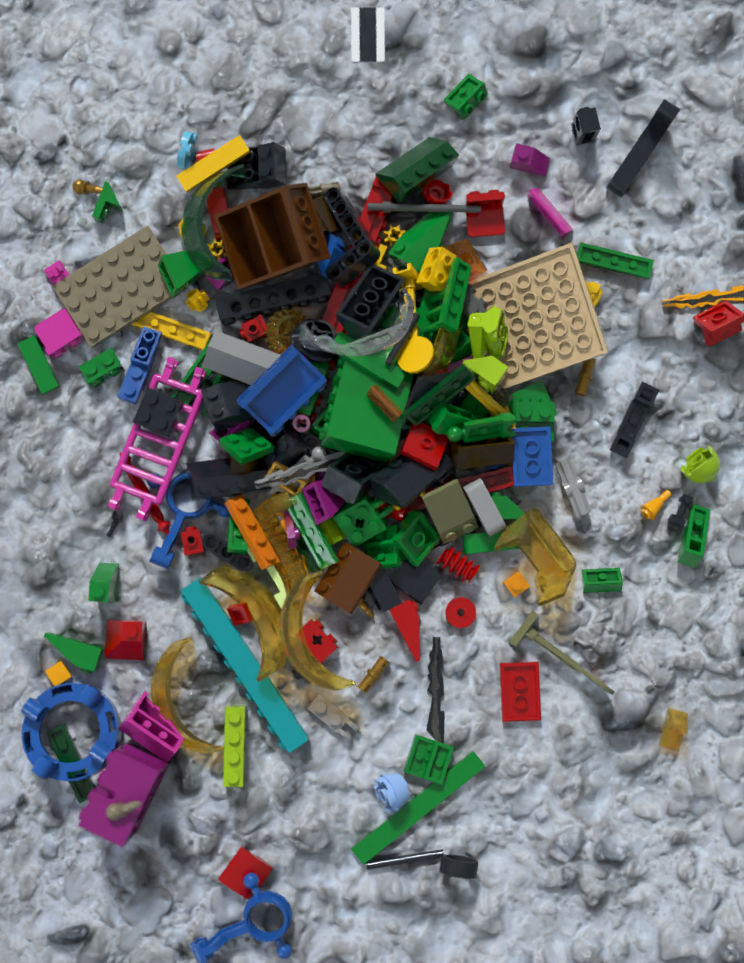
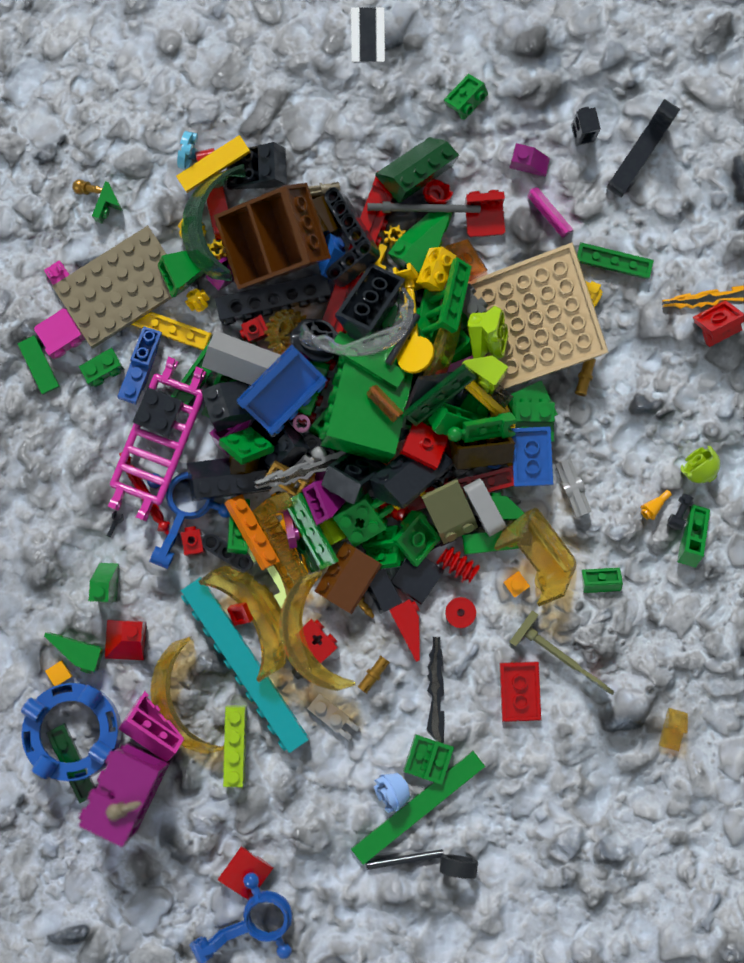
(633, 419): black slope -> none

